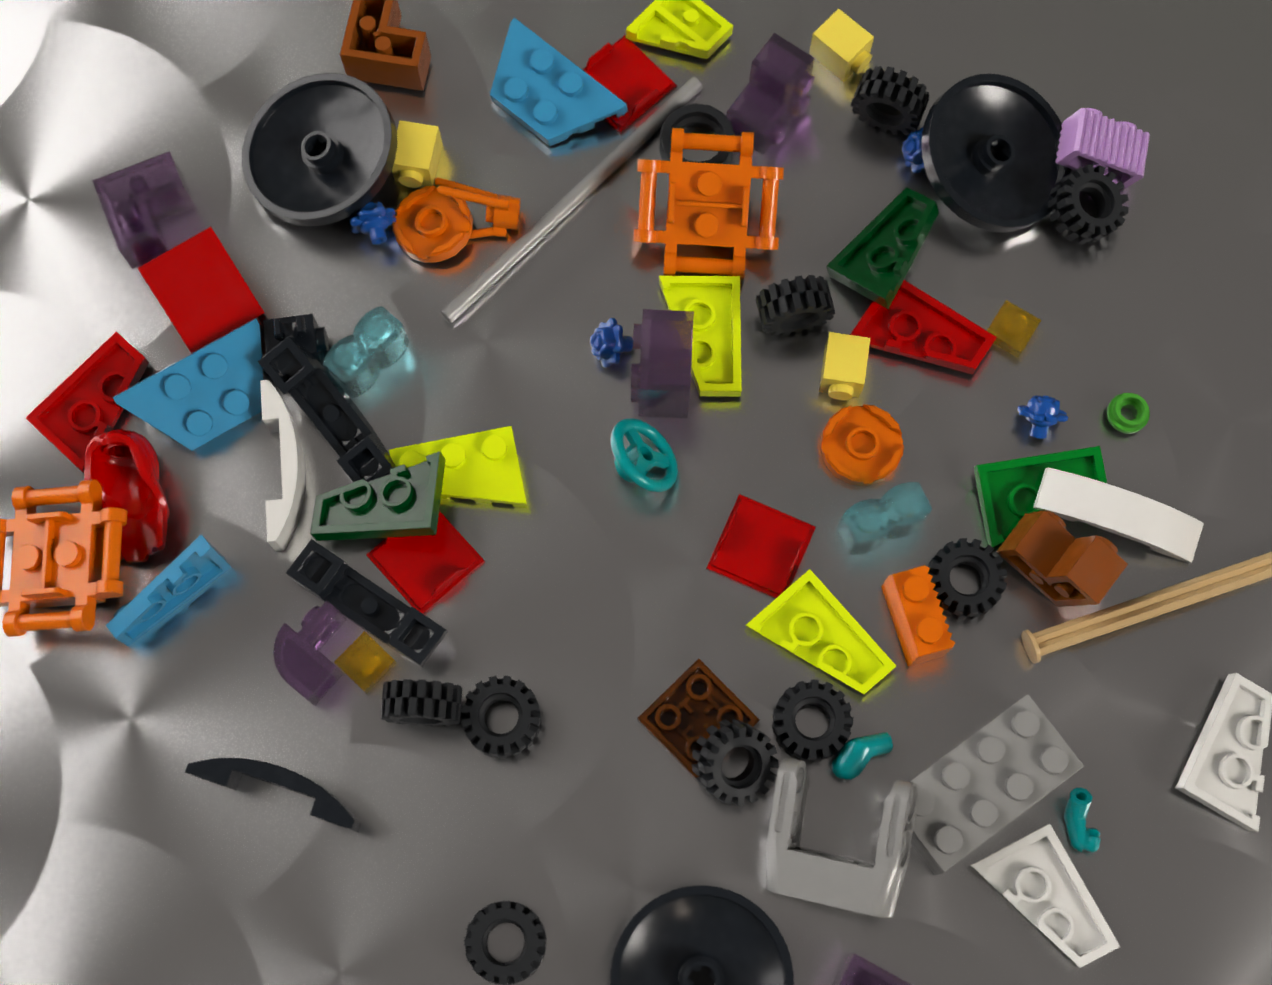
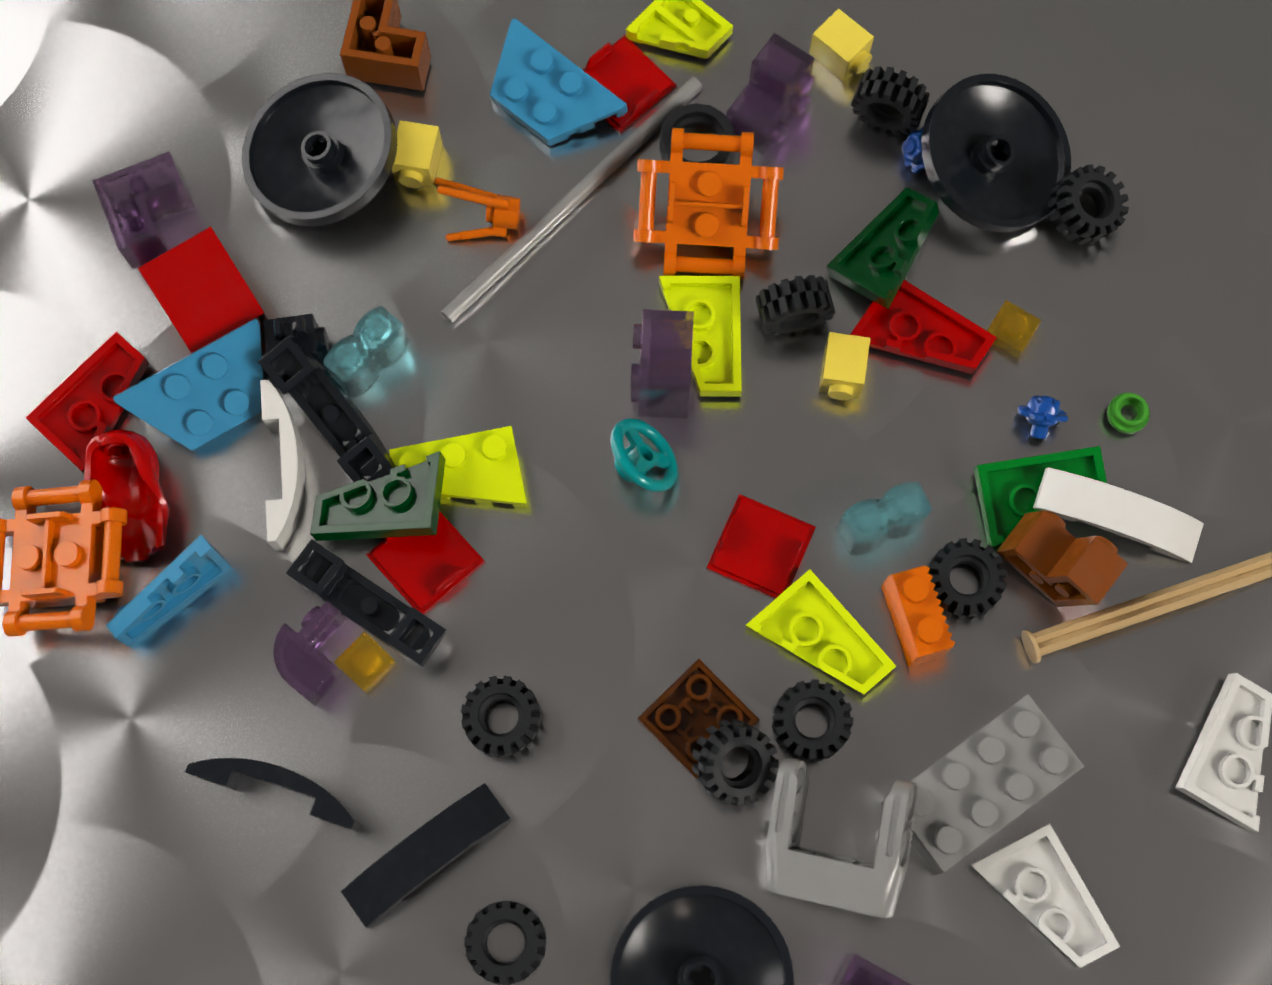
(373, 221): blue plant -> none
(421, 702): black tyre -> none
(424, 854): none -> black slope
(432, 225): orange tile -> none
(609, 342): blue plant -> none
(858, 752): teal arm -> none
(862, 445): orange tile -> none
(1075, 820): teal arm -> none
(1096, 140): lavender brick -> none

